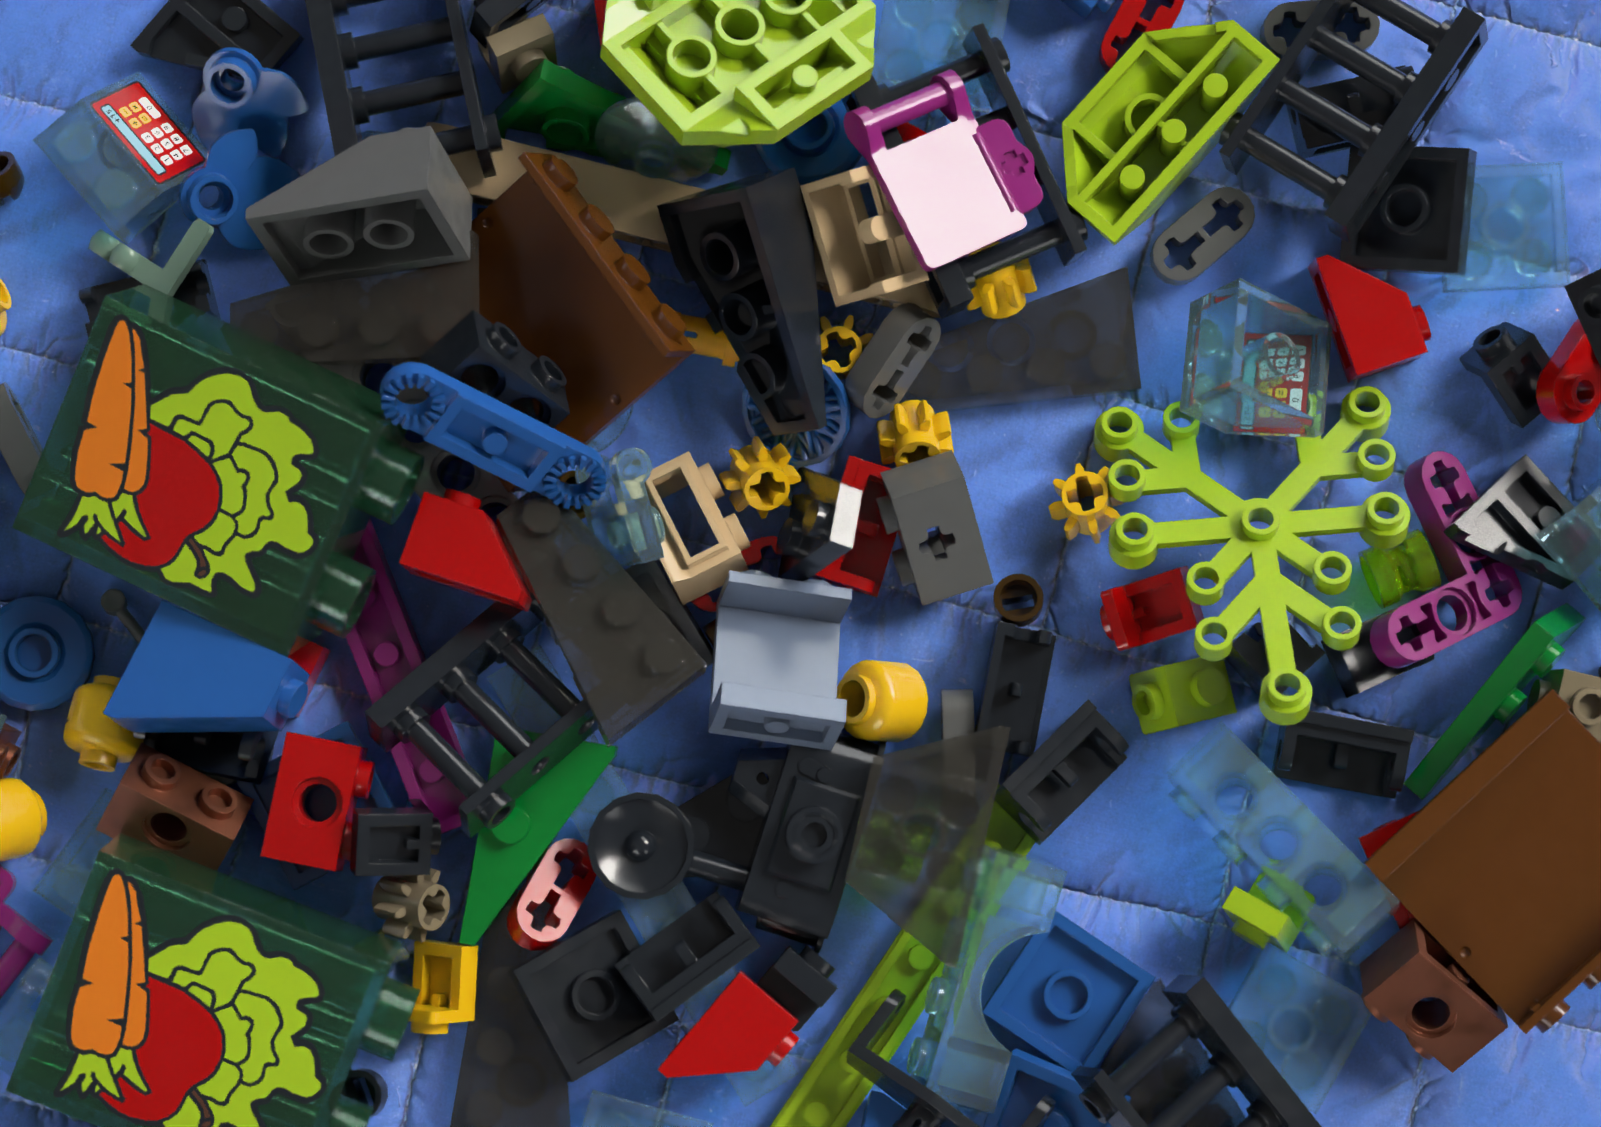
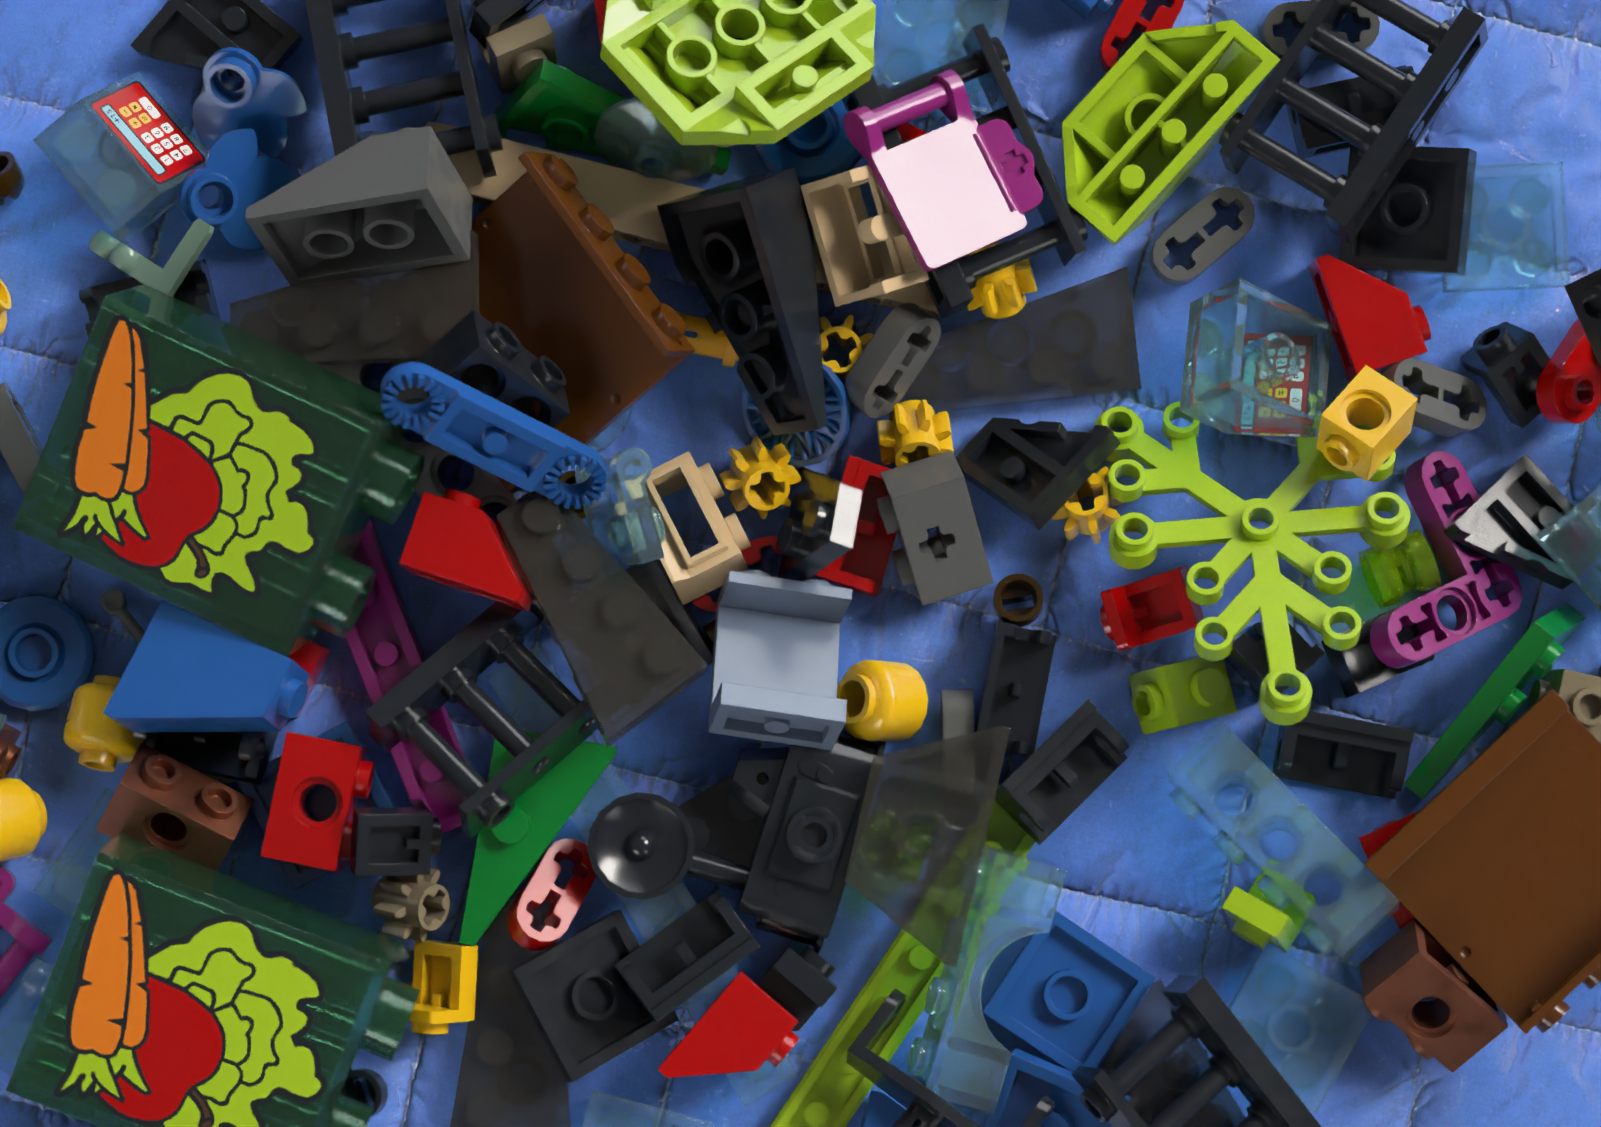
(1033, 465): none -> black wing
(1368, 402): none -> yellow brick
(1433, 386): none -> dark grey beam

